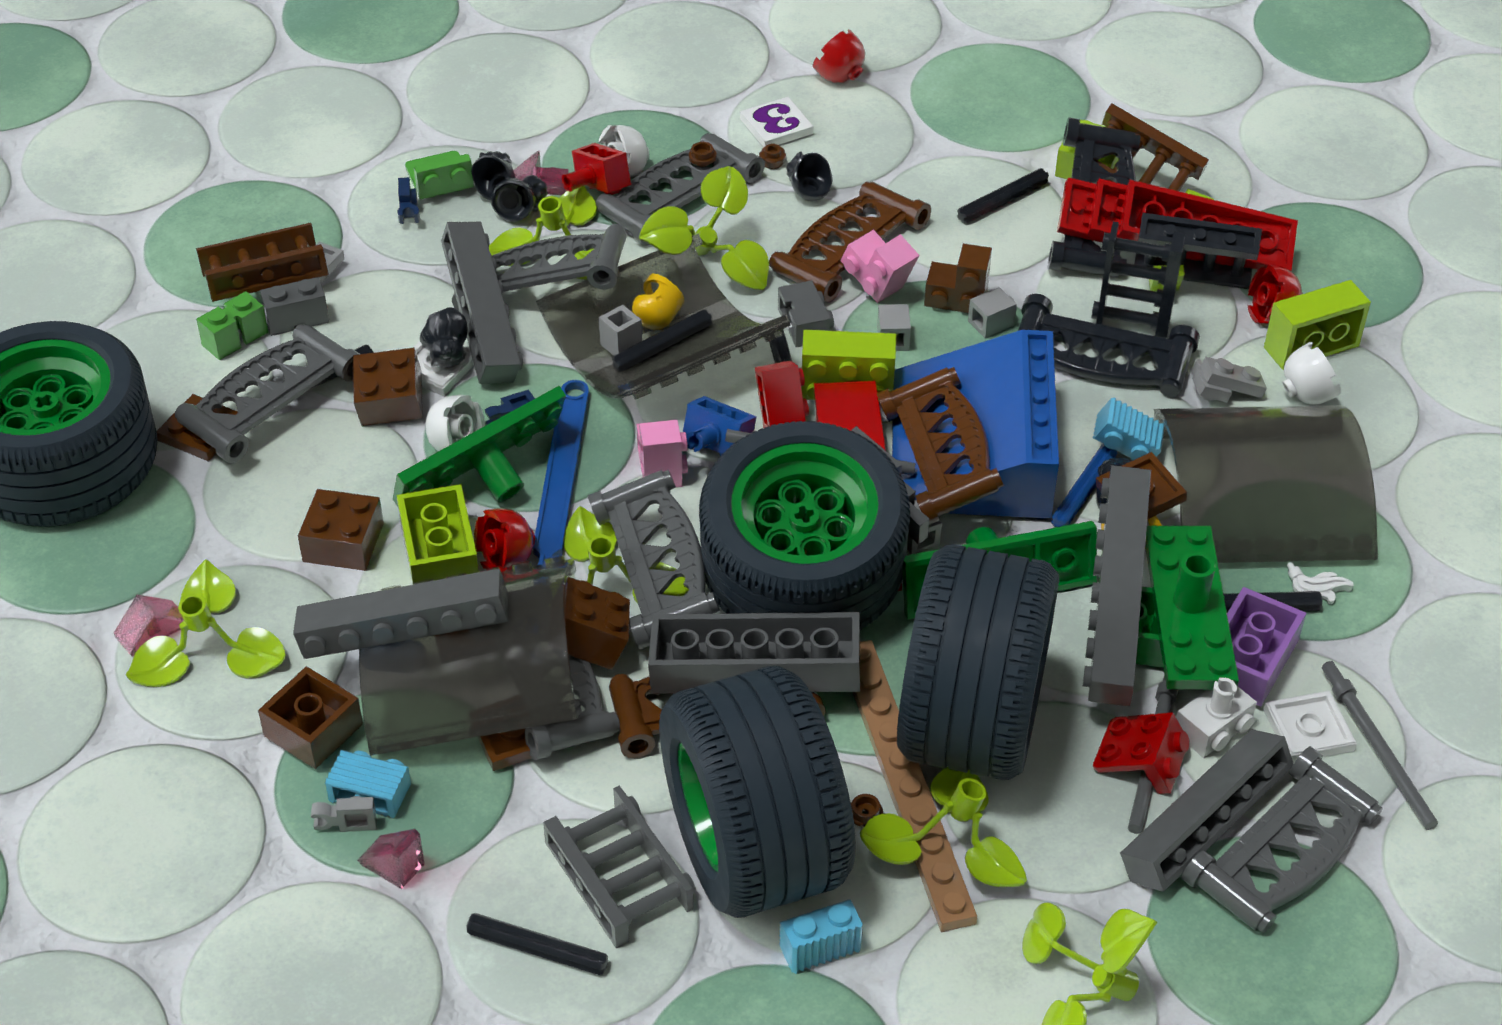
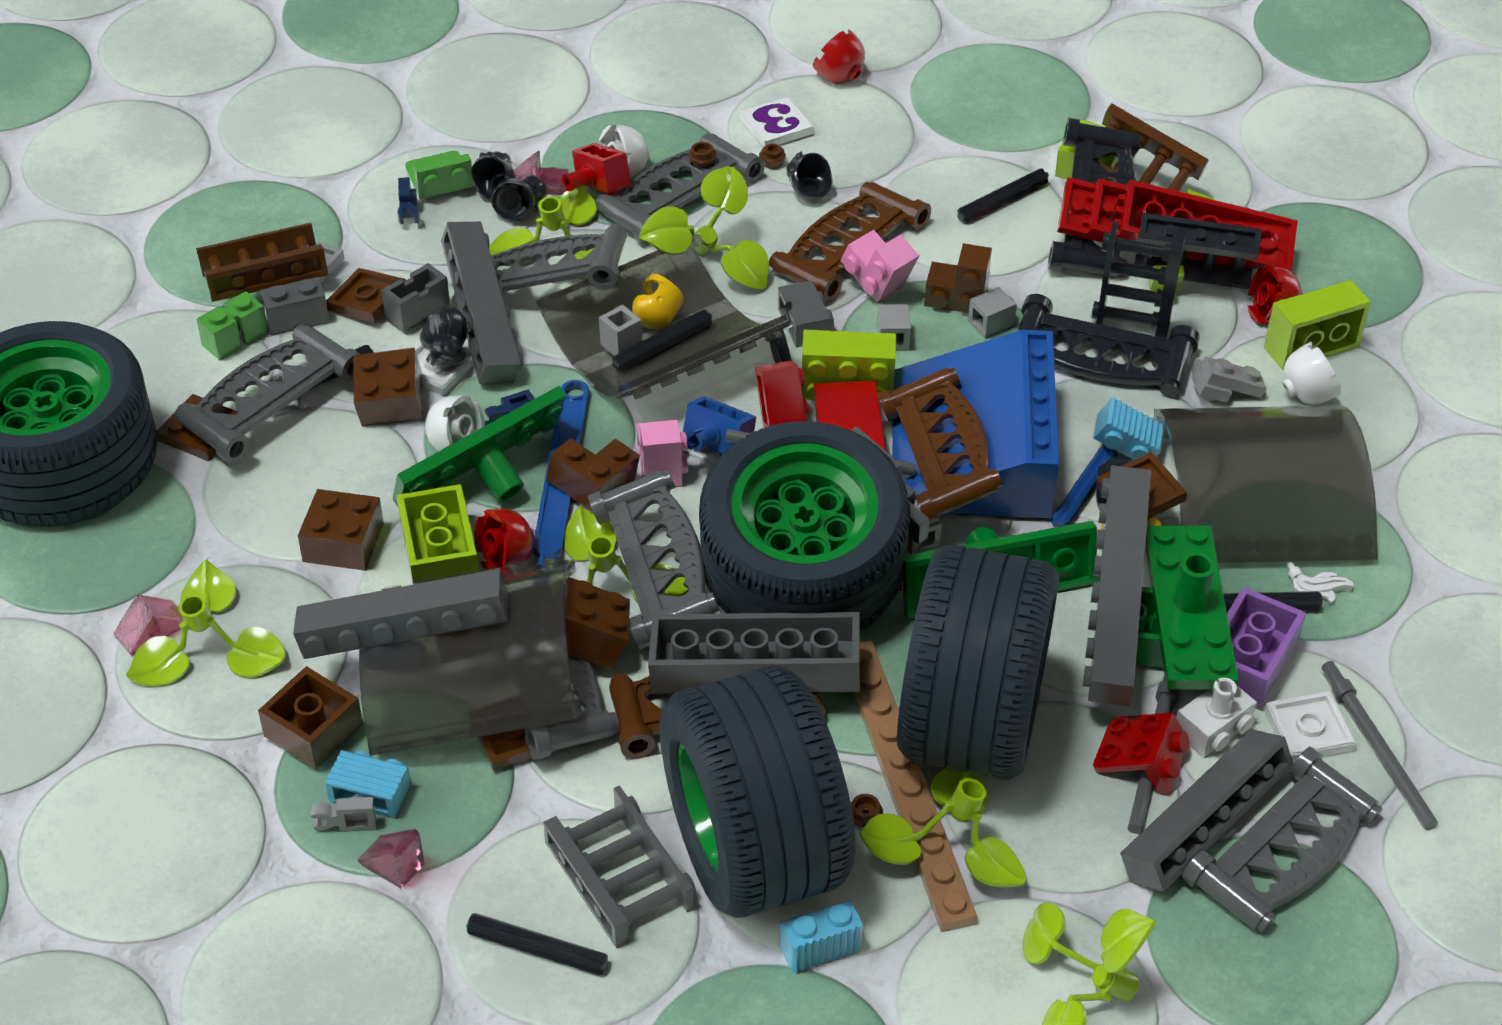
(361, 295): none -> reddish brown plate
(416, 298): none -> dark grey brick
(582, 472): none -> reddish brown brick

